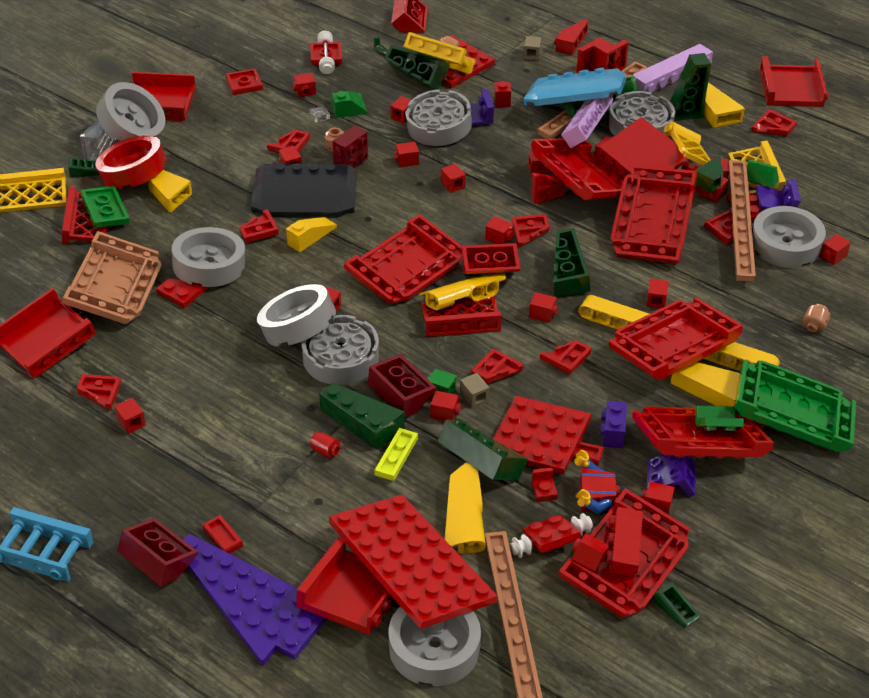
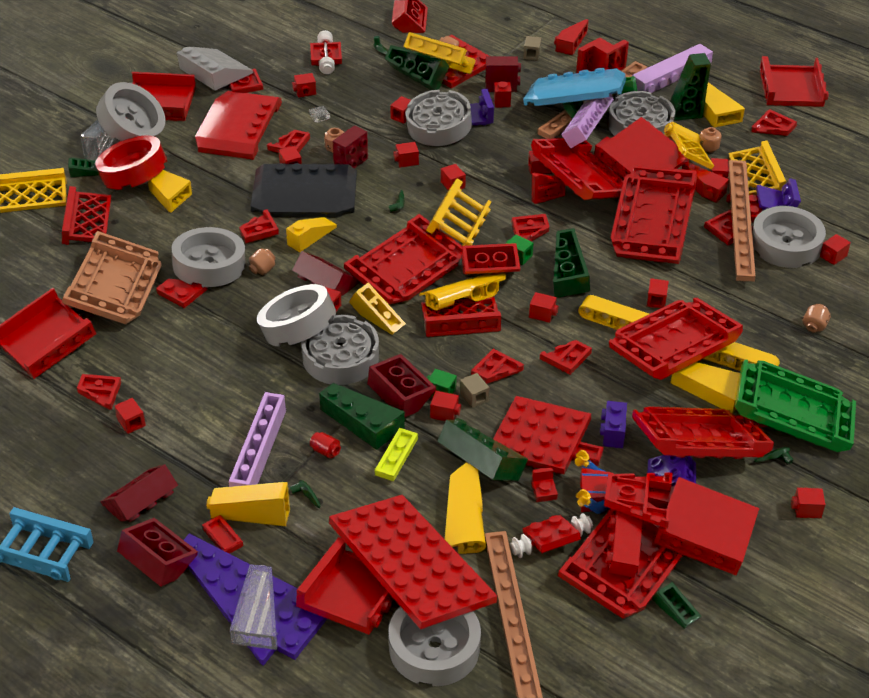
(104, 207): green plate -> none
(140, 493): none -> dark red slope
(211, 66): none -> light grey slope
(236, 124): none -> red slope
(252, 503): none -> yellow slope
(255, 613): none -> clear slope
(259, 441): none -> lavender brick
(262, 261): none -> nougat head
(308, 492): none -> dark green bar
(323, 273): none -> slope
(347, 104): green slope -> none
(376, 309): none -> yellow slope
(400, 203): none -> dark green bar
(444, 212): none -> yellow fence
(499, 231): red brick -> none
(502, 69): none -> dark red brick
(524, 248): none -> green brick
(589, 551): red brick -> none
(630, 496): none -> red wing
(708, 526): none -> red panel
(710, 139): none -> nougat head
(710, 175): dark green slope -> none
(717, 416): green bracket -> none
(762, 173): green slope -> none
(775, 454): none -> dark green bar
(808, 502): none -> red brick

